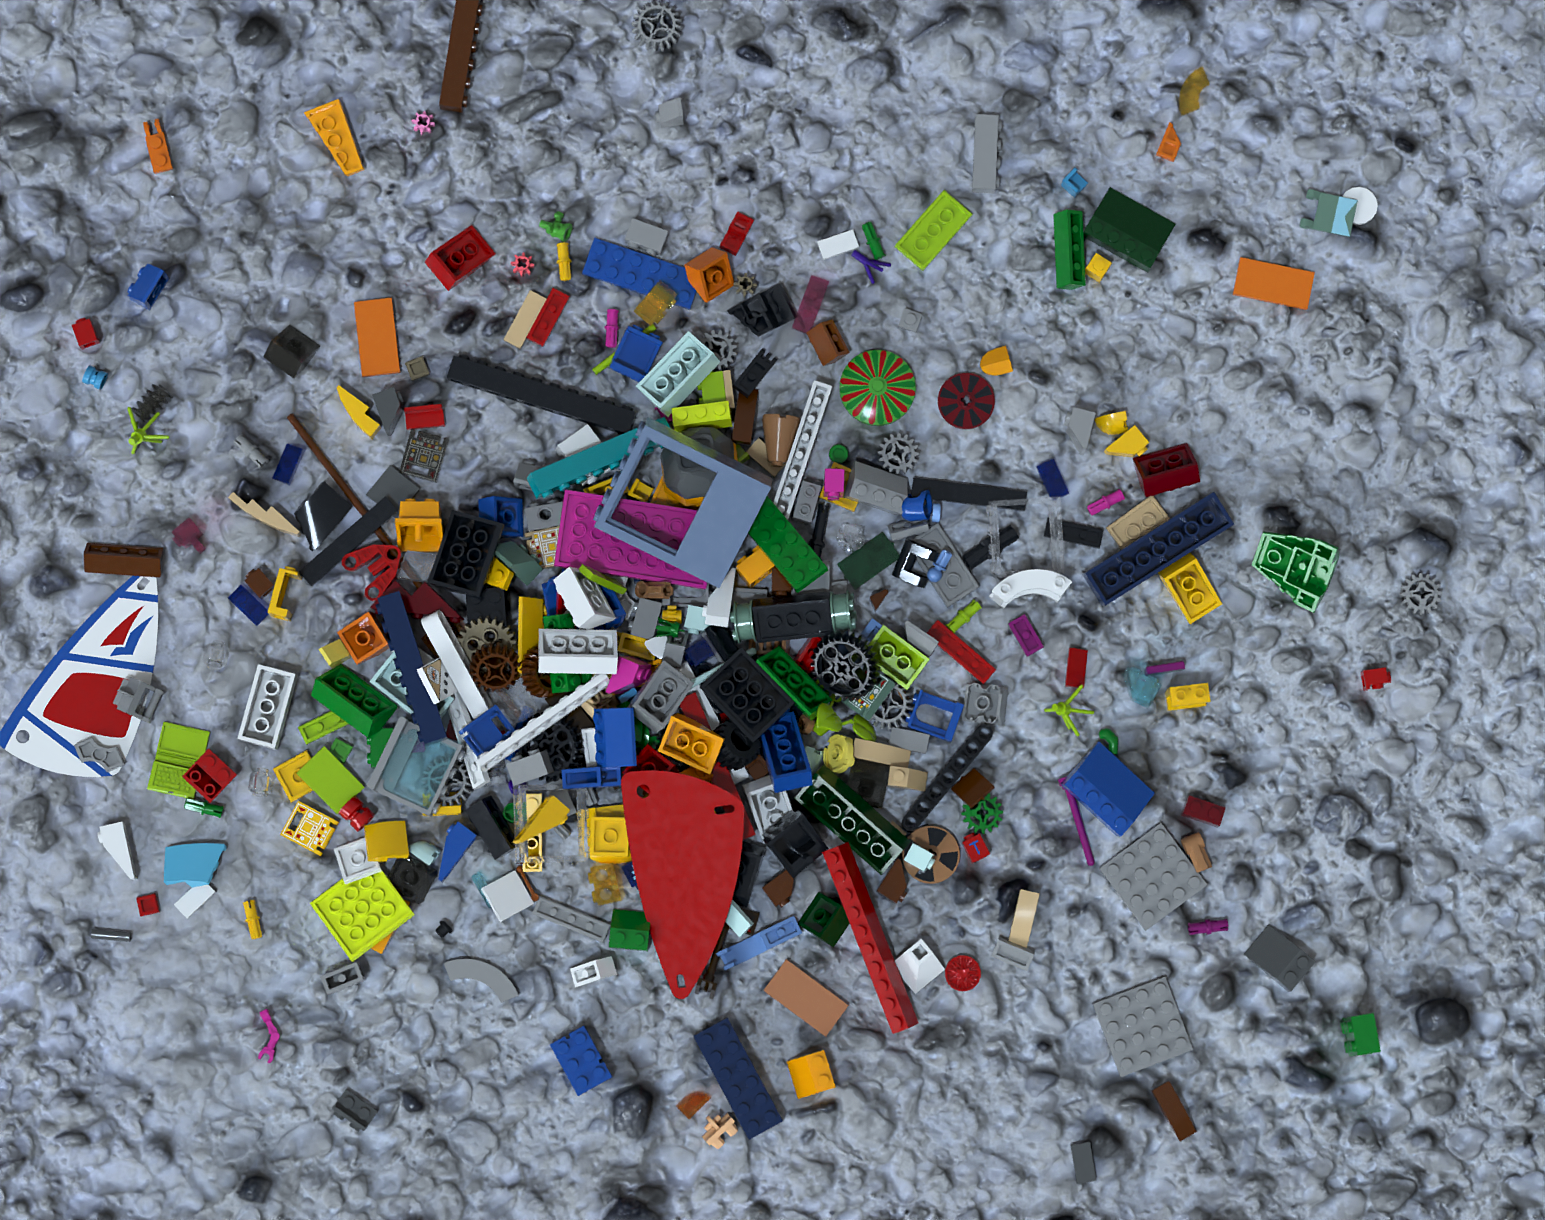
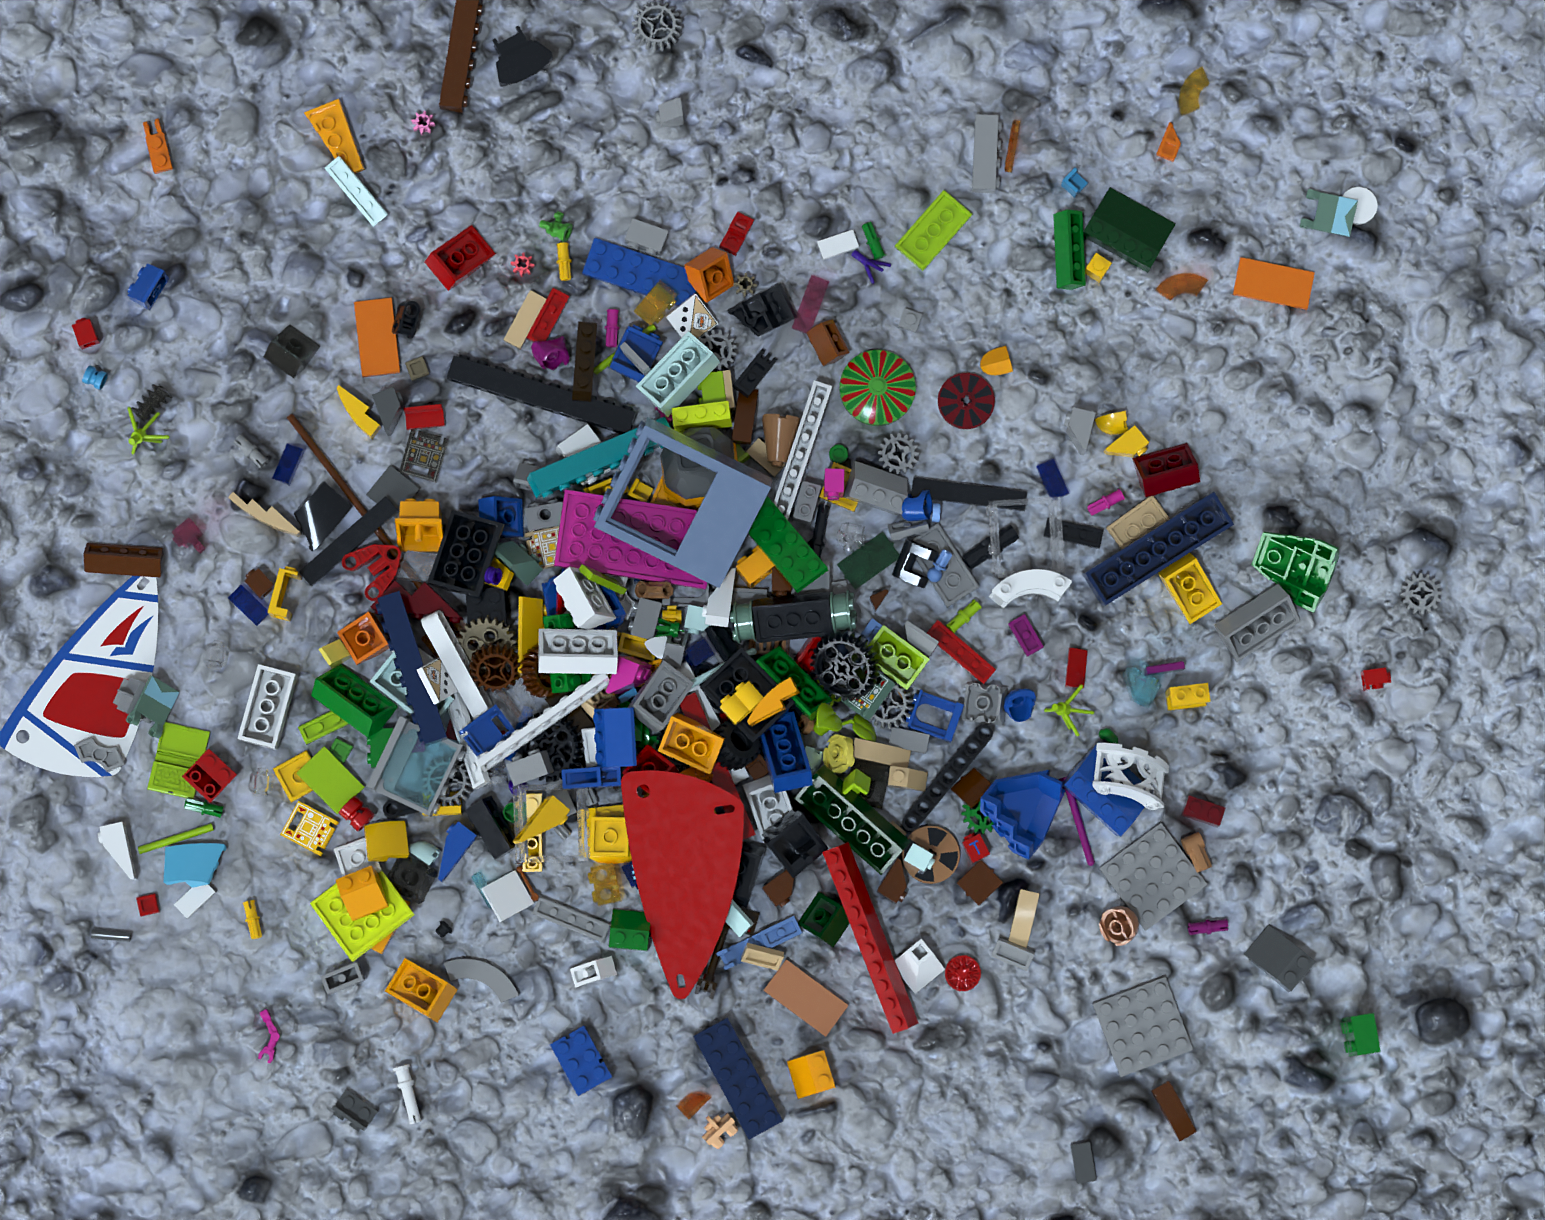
(154, 704): none -> sand green flag
(175, 838): none -> lime bar
(356, 191): none -> light aqua tile
(362, 893): none -> light orange slope
(402, 809): none -> black piece
(405, 1084): none -> white pin
(406, 323): none -> black piece
(421, 990): none -> light orange slope
(493, 575): none -> dark purple bush
(519, 58): none -> black piece
(551, 352): none -> magenta hair
(584, 361): none -> dark brown brick
(635, 359): none -> light grey tile
(691, 317): none -> tile
(741, 702): none -> yellow brick
(762, 956): none -> tan tile
(773, 701): none -> light orange slope
(857, 782): none -> lime panel
(979, 882): none -> reddish brown piece
(1012, 146): none -> clear orange tile
(1019, 704): none -> blue piece
(1023, 809): none -> blue panel
(1119, 925): none -> nougat cylinder
(1152, 786): none -> white fence
(1181, 284): none -> clear orange tile
(1257, 622): none -> light grey slope

